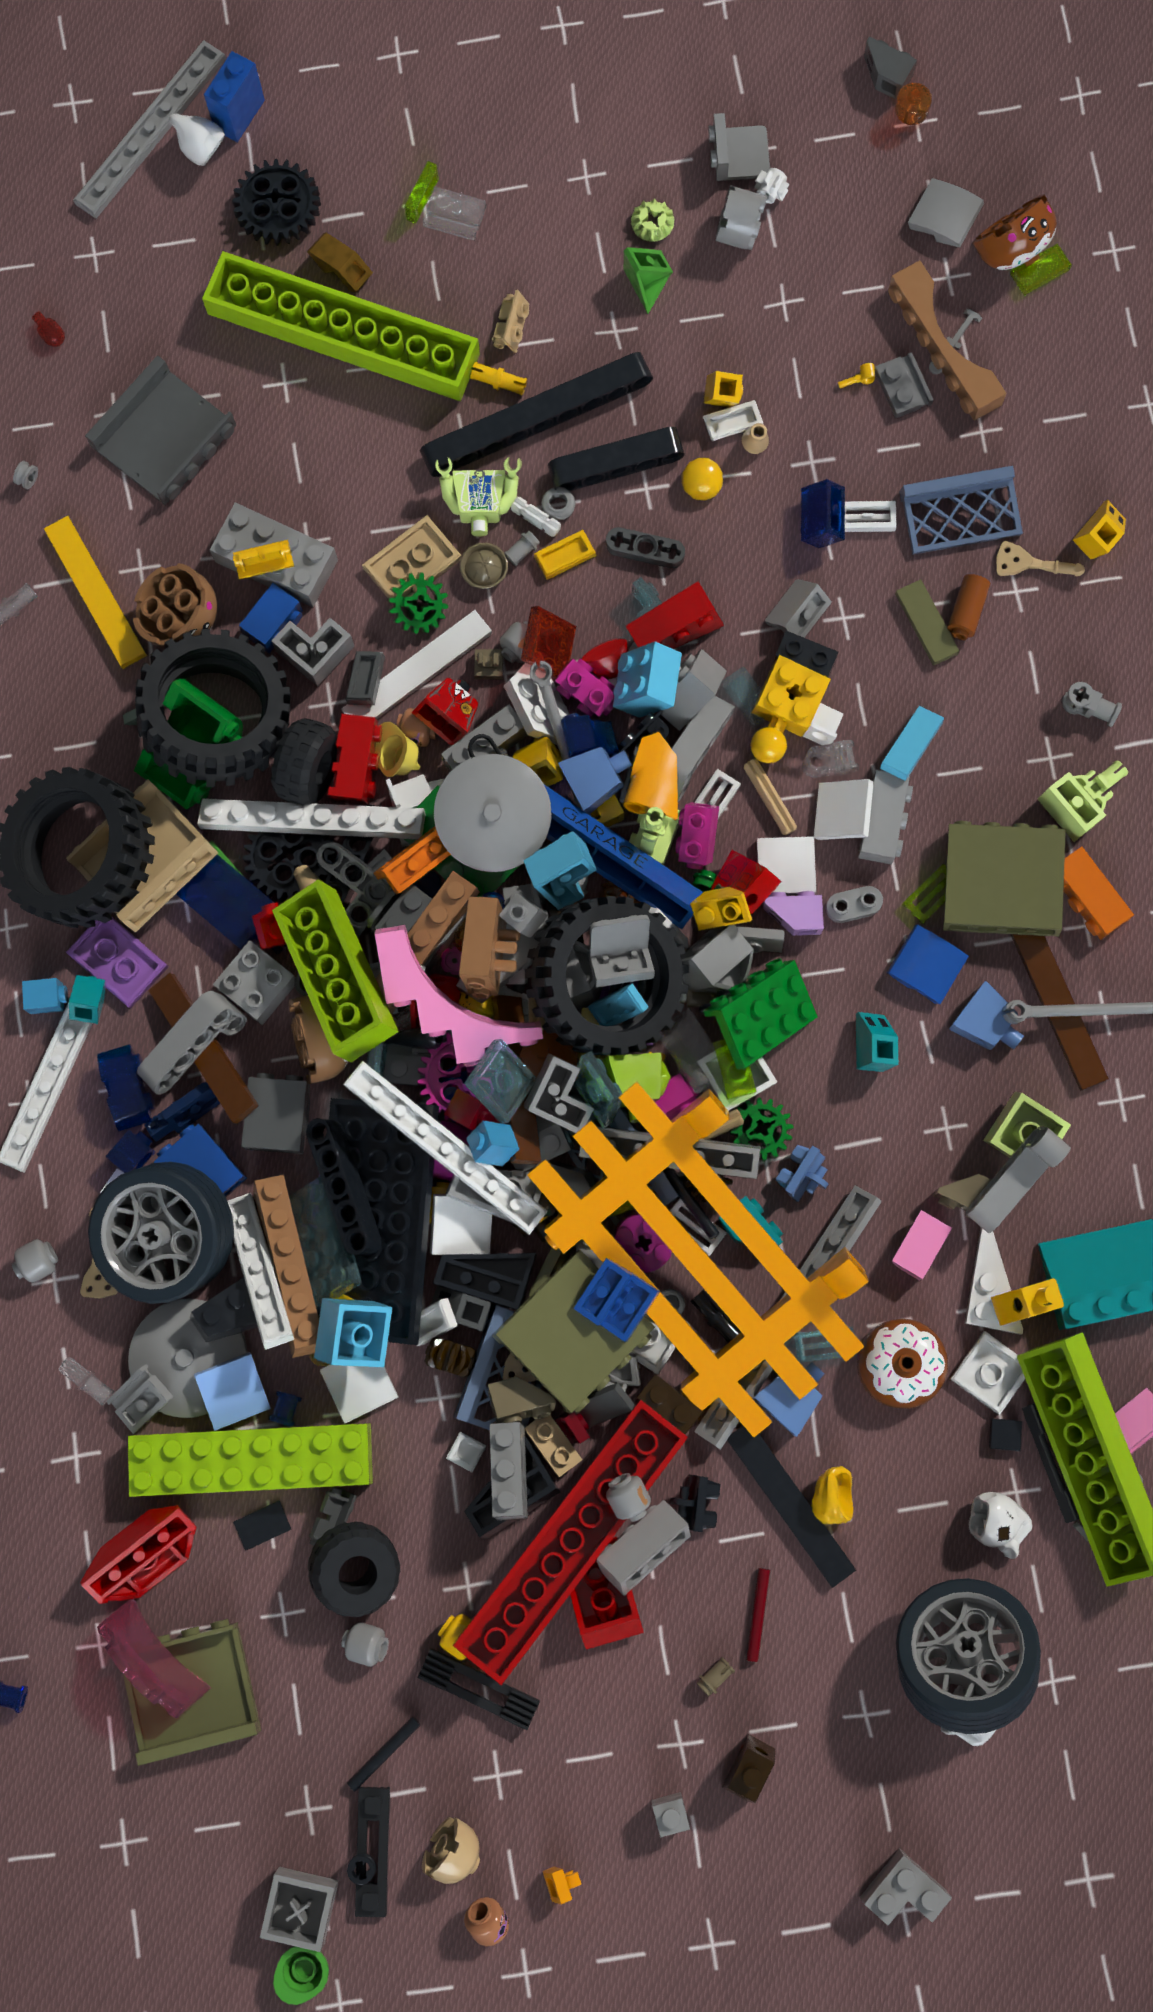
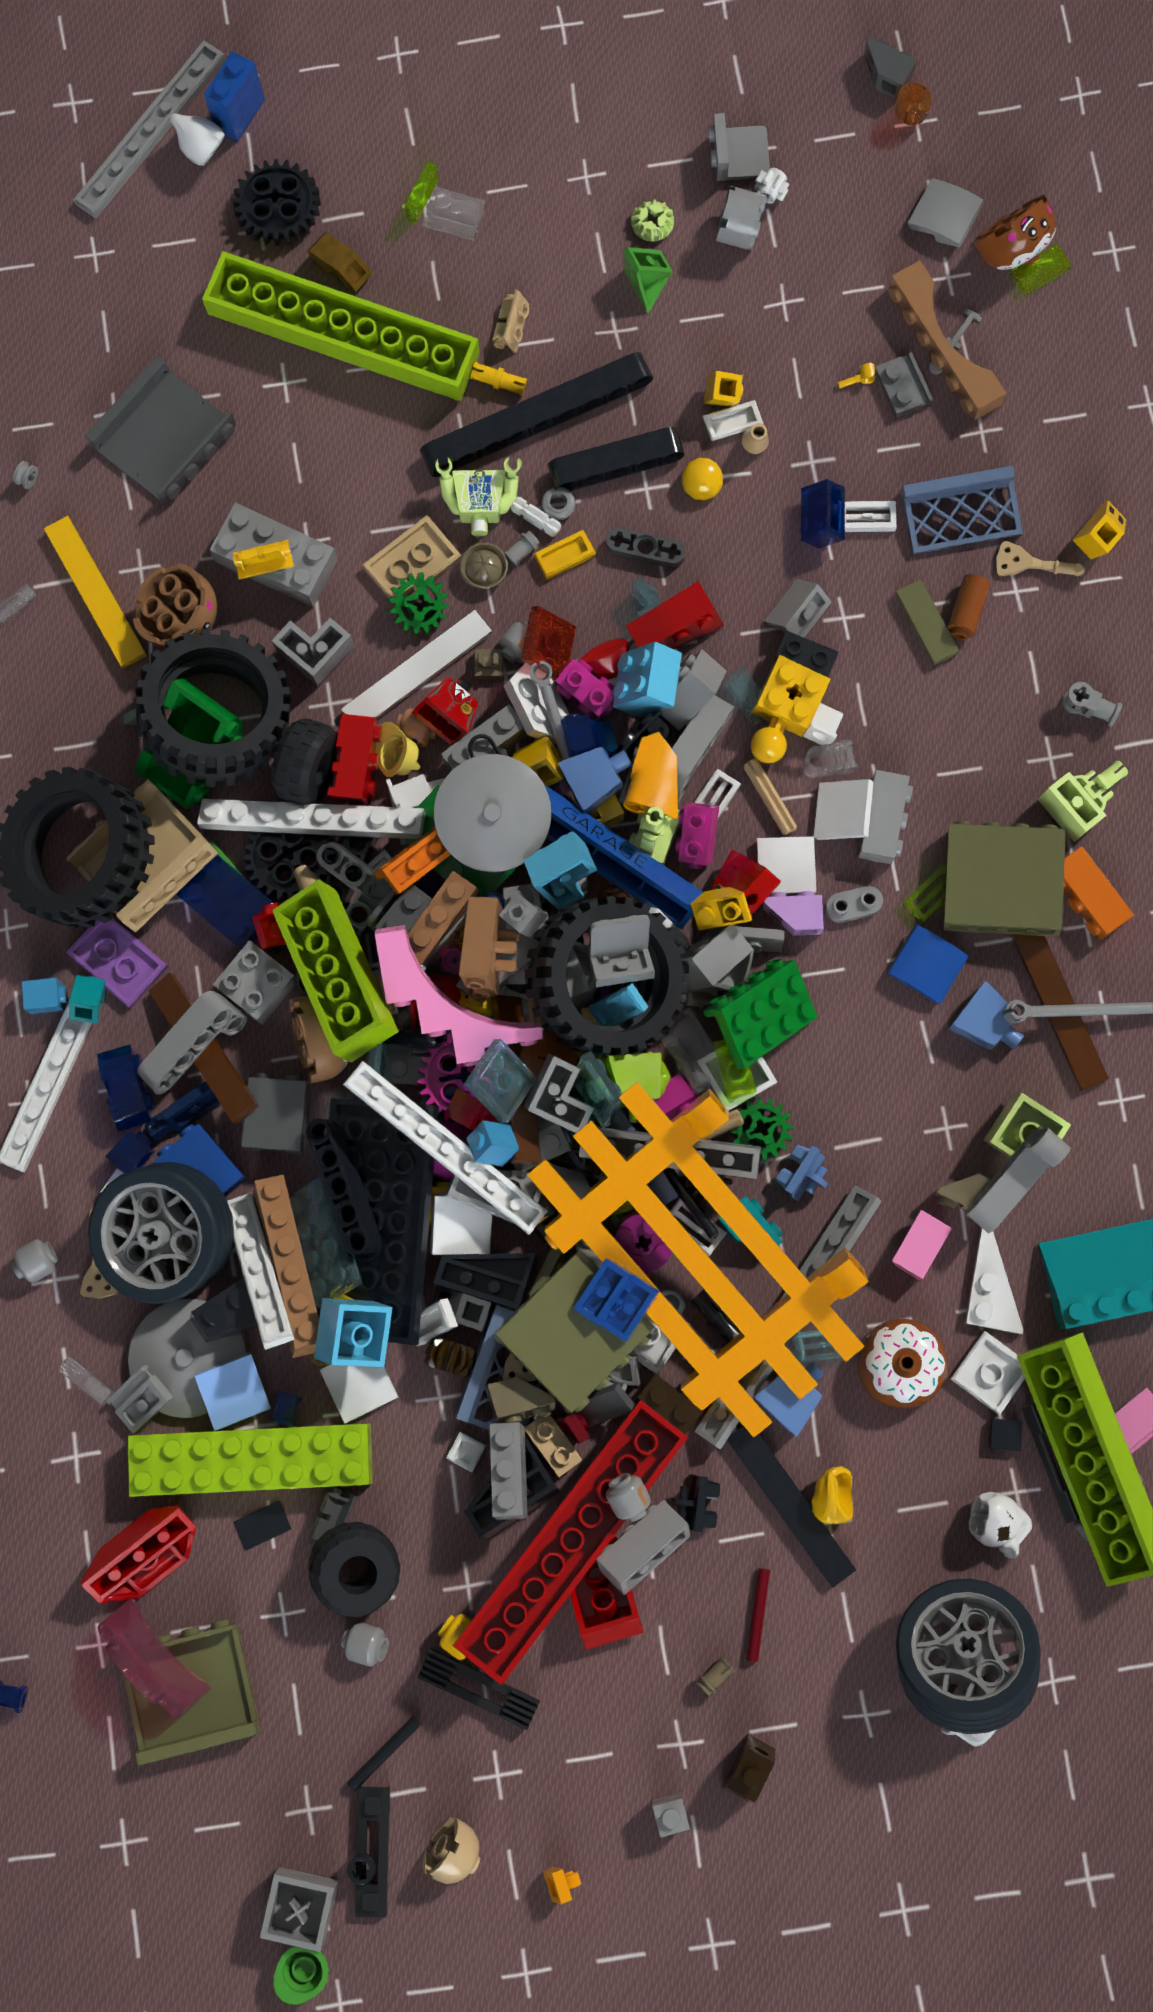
(49, 330): clear red cylinder -> none
(270, 616): blue brick -> none
(365, 678): dark grey tile -> none
(486, 1921): nougat head -> none
(704, 880): green plate -> none
(875, 1043): teal slope -> none
(901, 1883): light grey brick -> none
(912, 743): medium azure tile -> none
(1034, 1298): yellow torso -> none

